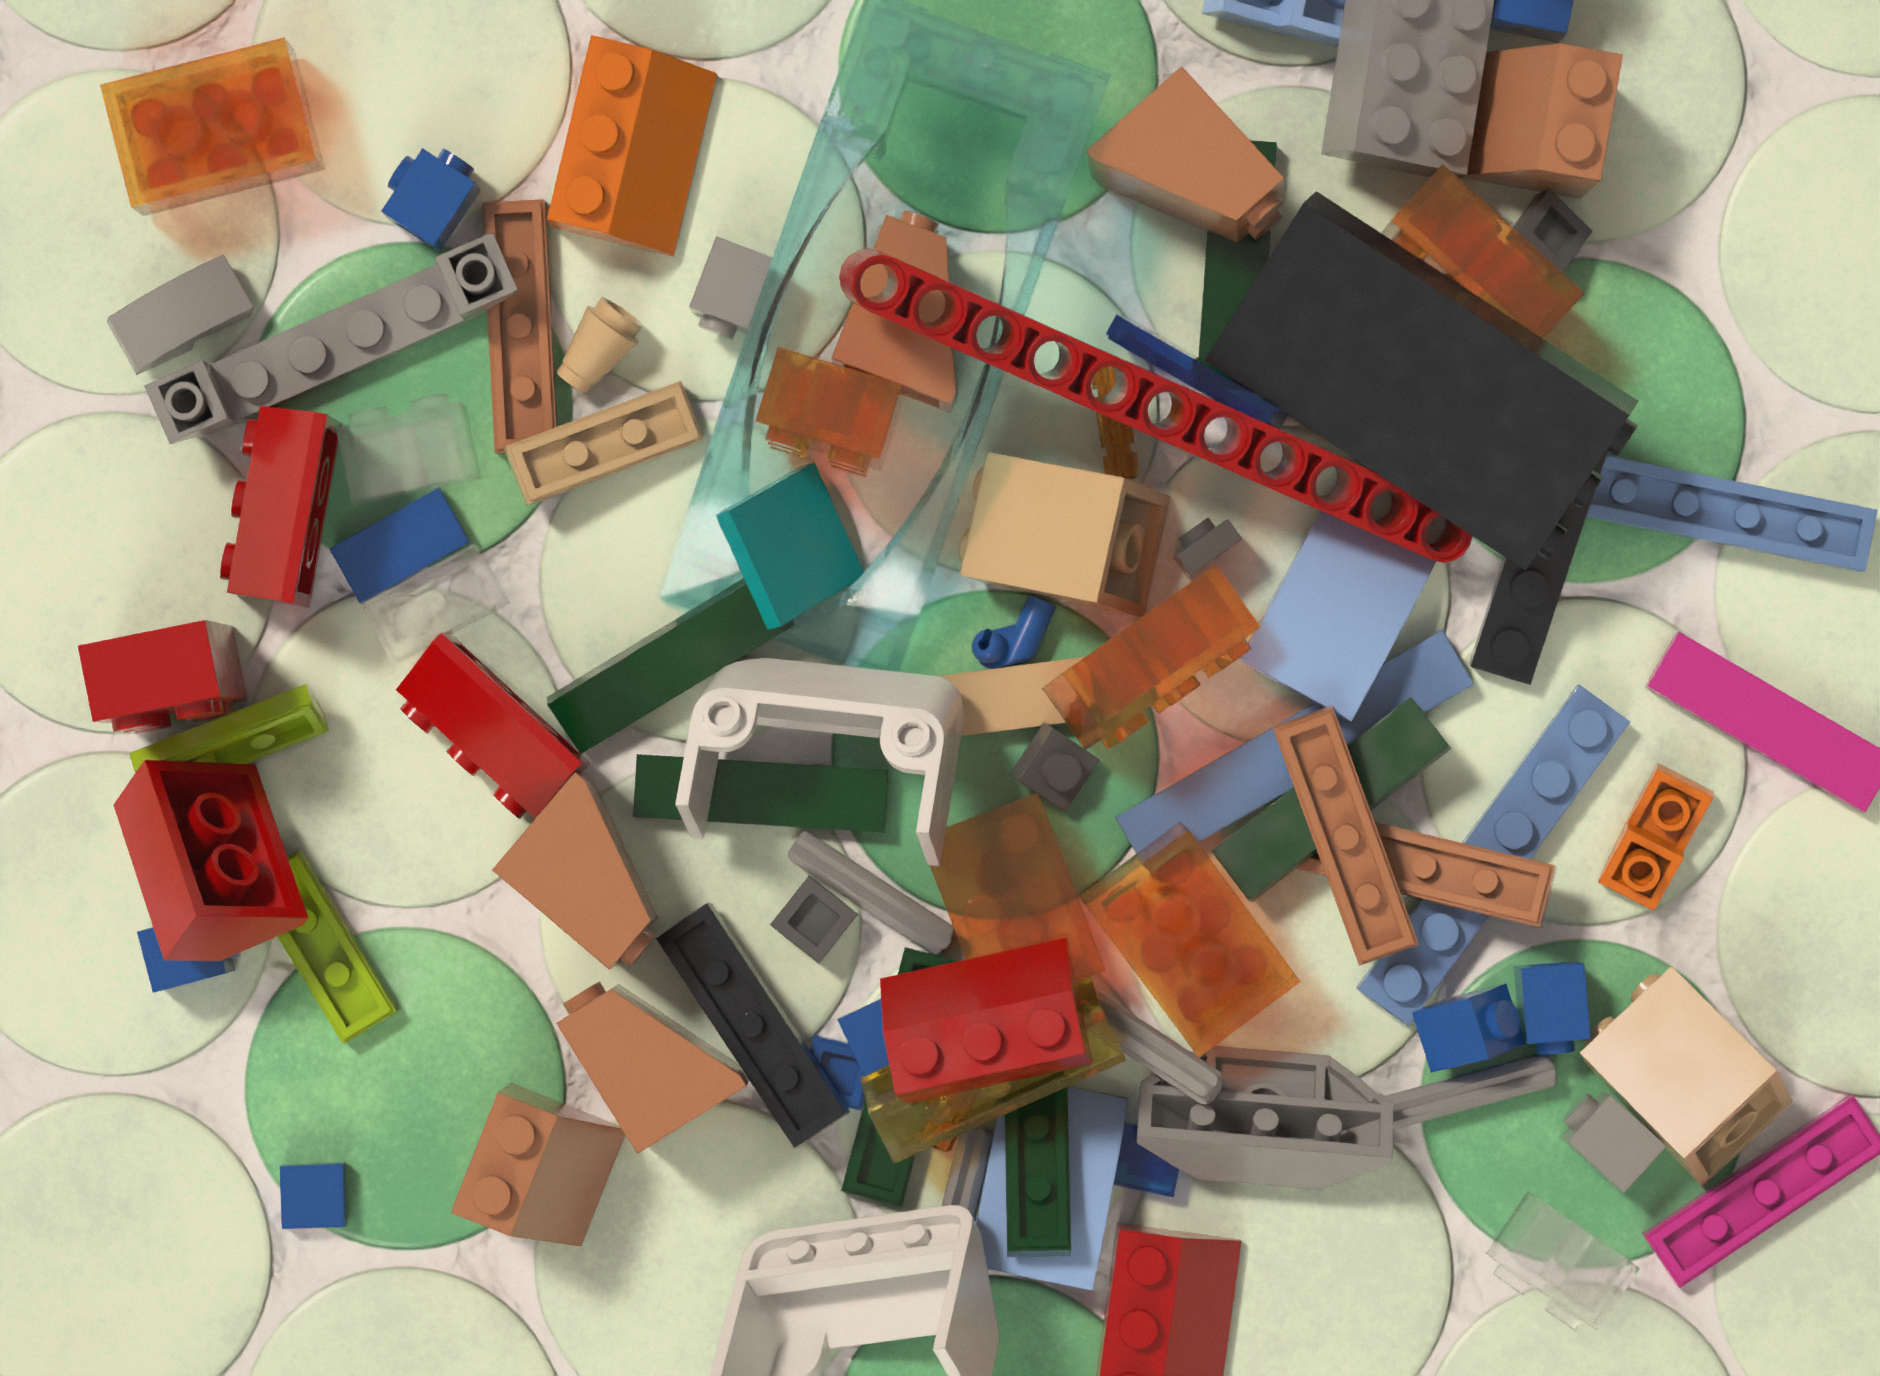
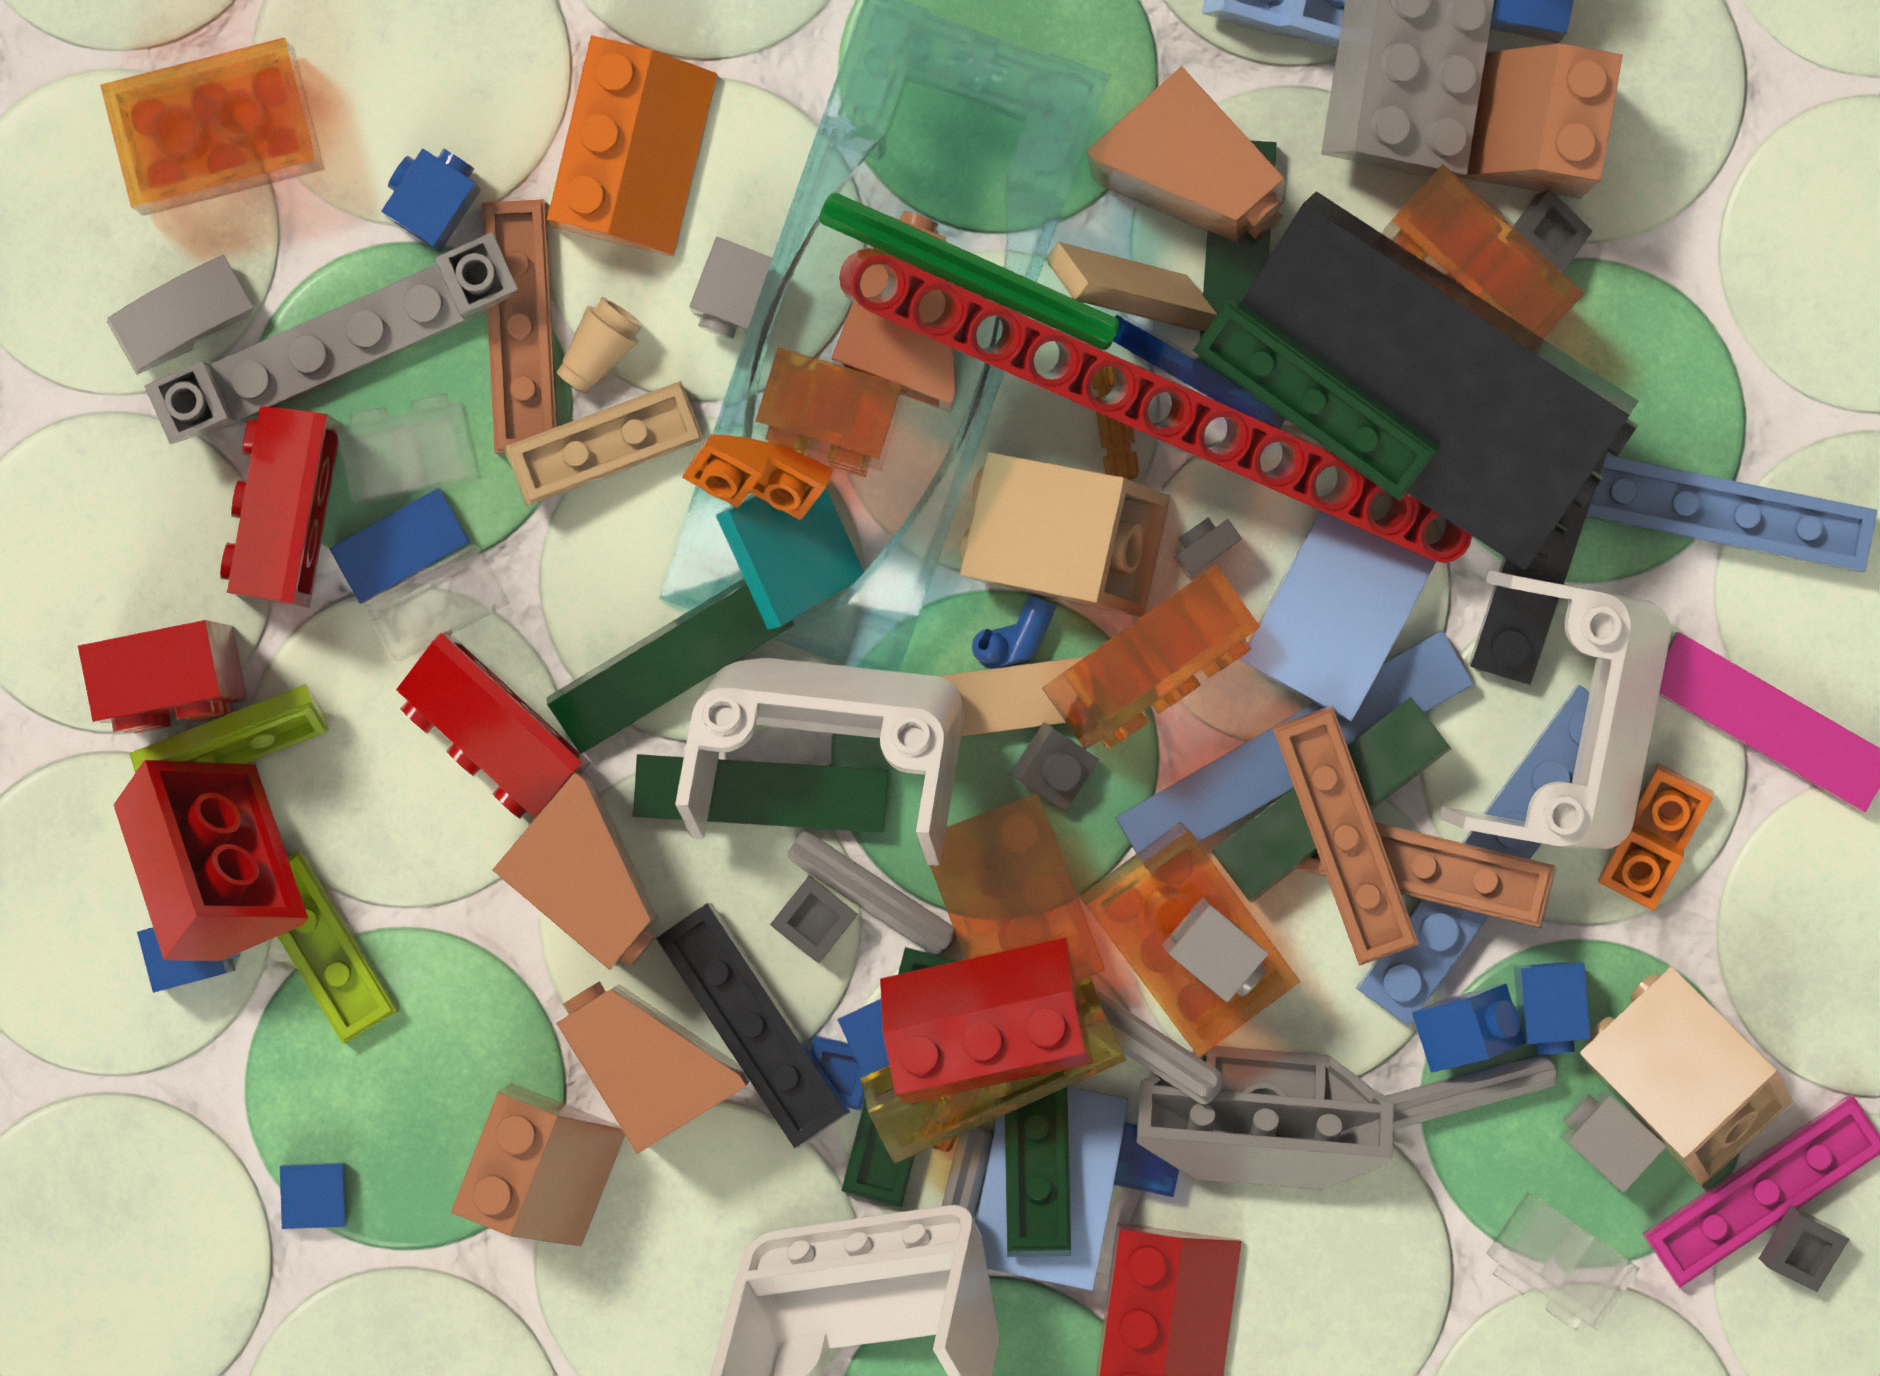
(737, 466): none -> orange slope
(969, 271): none -> green axle
(1130, 287): none -> tan tile
(1217, 951): none -> light grey brick
(1315, 398): none -> dark green tile
(1631, 653): none -> white windscreen
(1803, 1248): none -> dark grey plate

